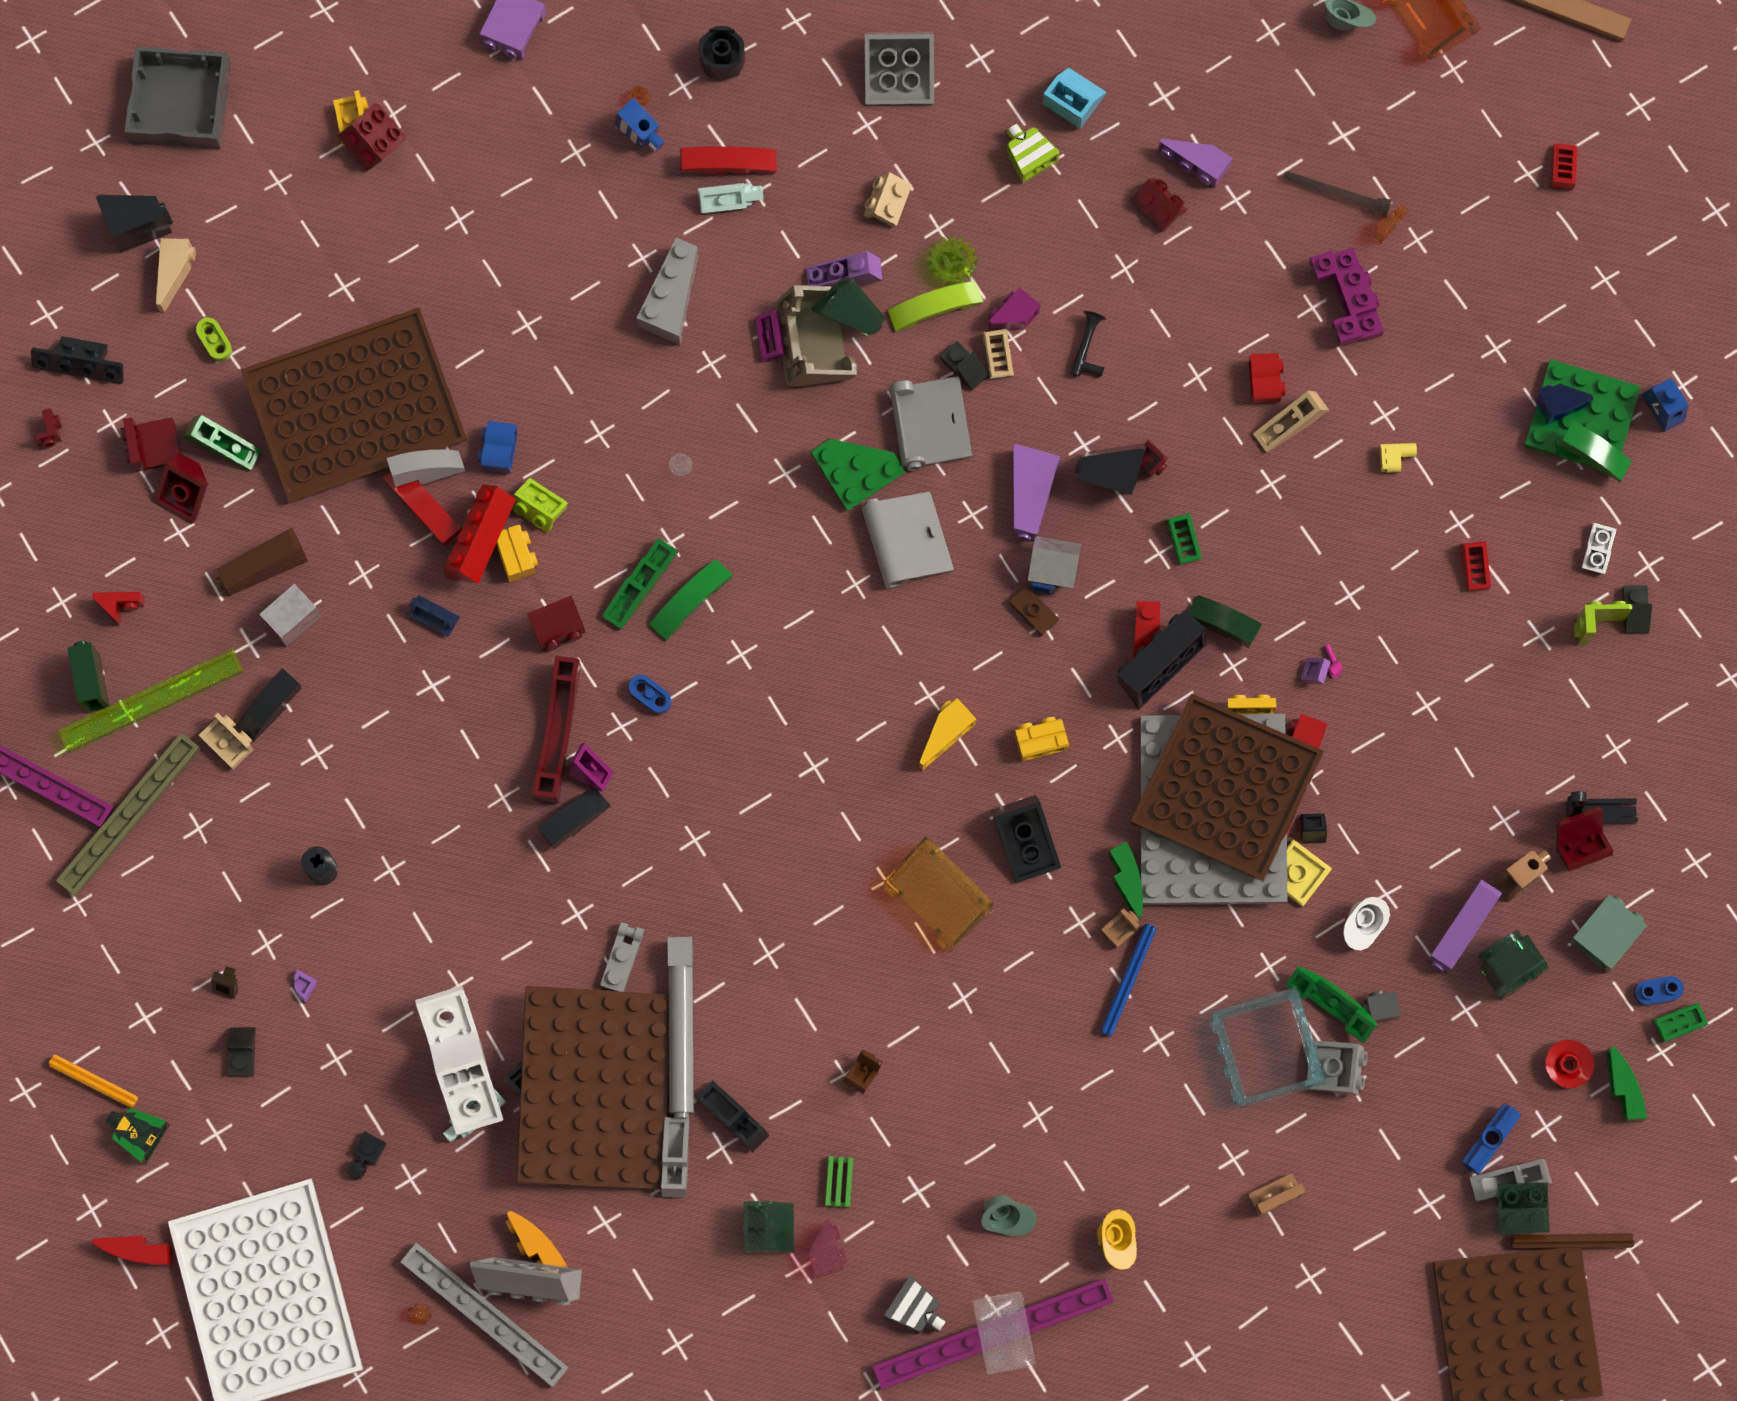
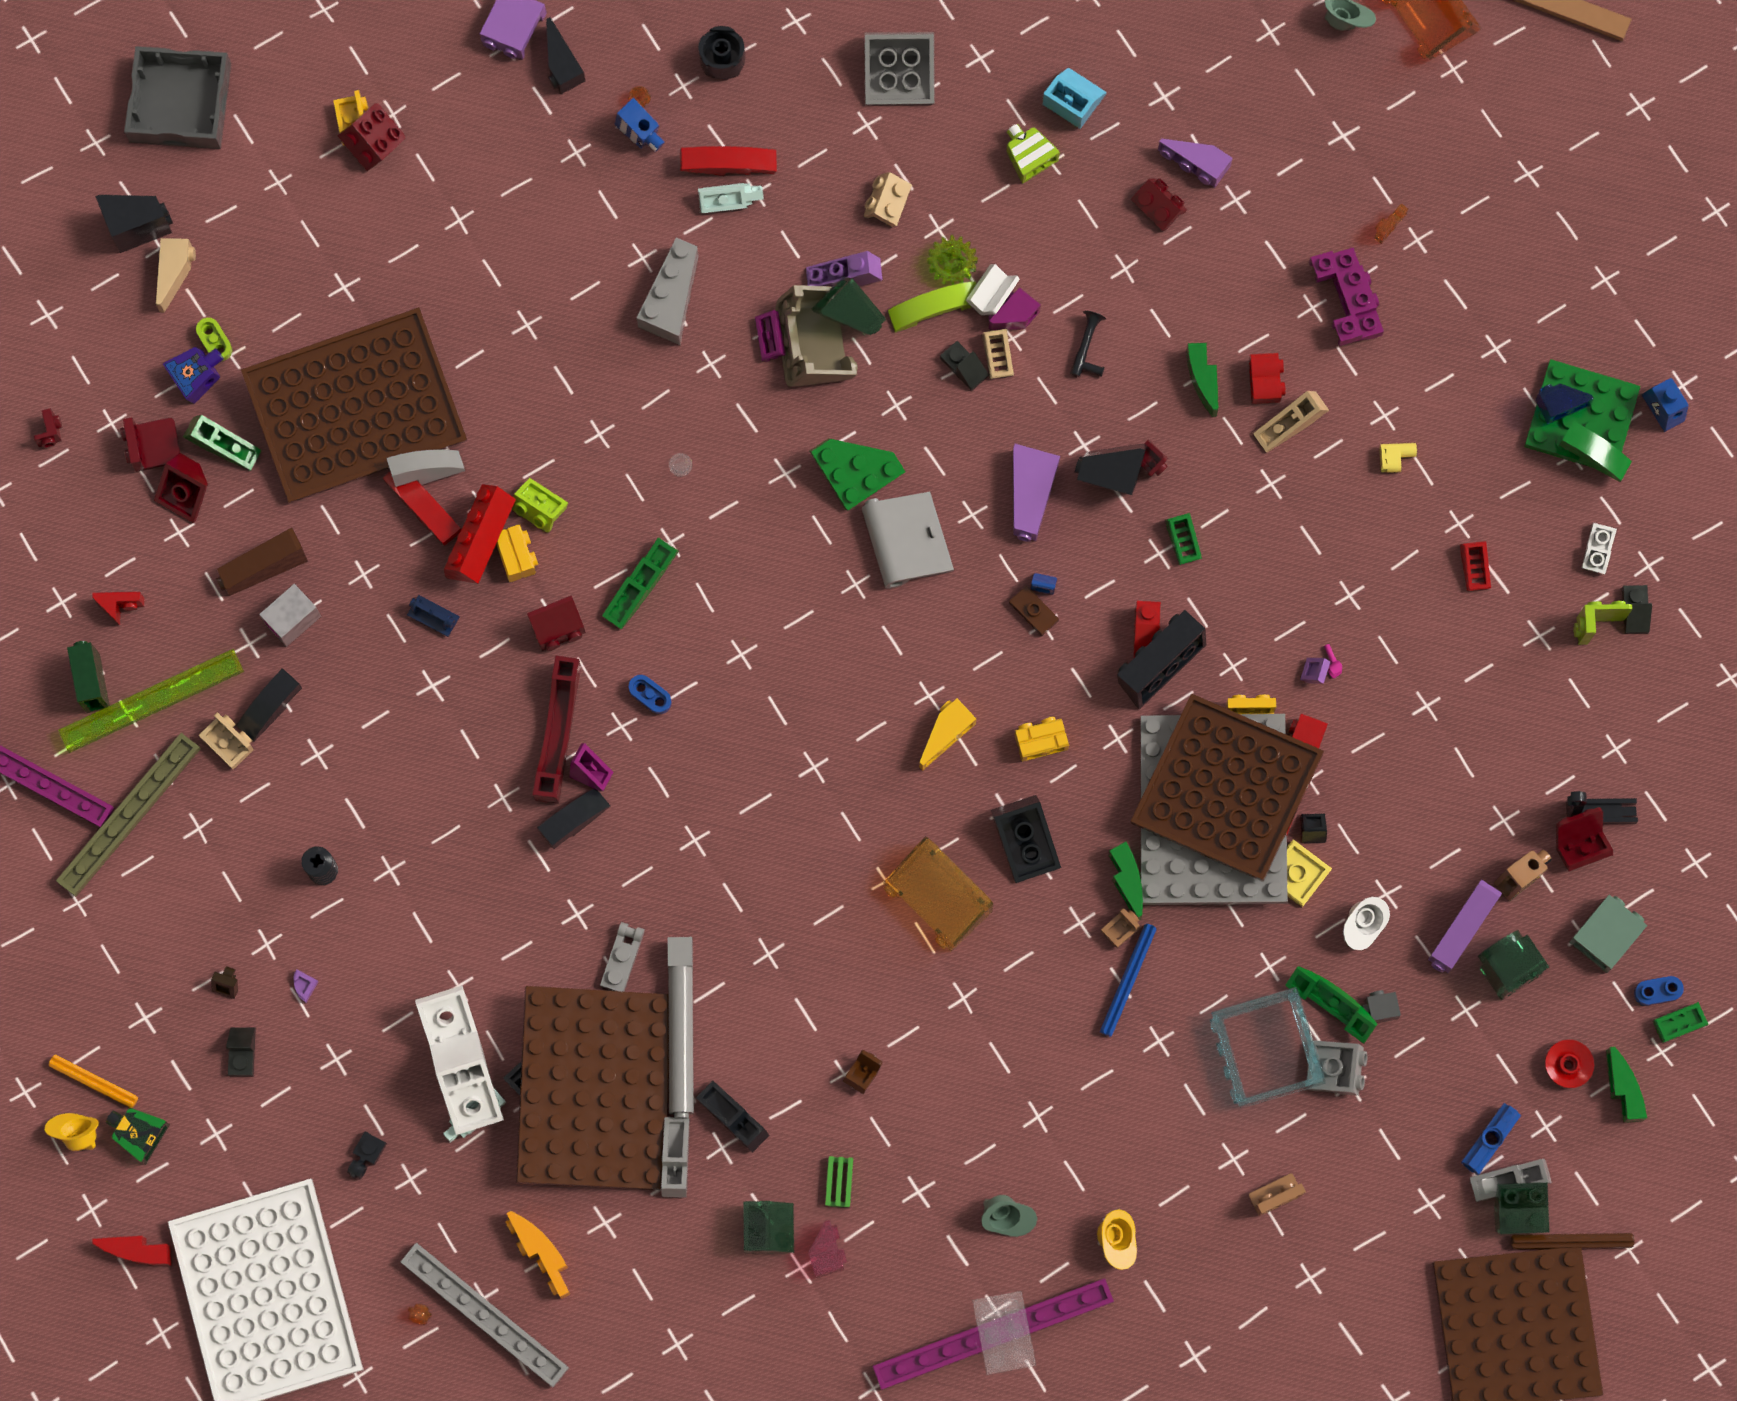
(74, 1130): none -> yellow piece
(78, 359): black bracket -> none
(194, 372): none -> torso
(498, 447): blue brick -> none
(527, 1279): light grey slope -> none
(563, 66): none -> black slope
(690, 598): green slope -> none
(915, 1308): torso -> none
(926, 424): light grey door -> none
(991, 290): none -> white panel
(1054, 562): flat silver piece -> none
(1203, 376): none -> green slope
(1225, 620): dark green slope -> none
(1380, 205): clear smoke piece -> none
(1562, 182): red slope -> none

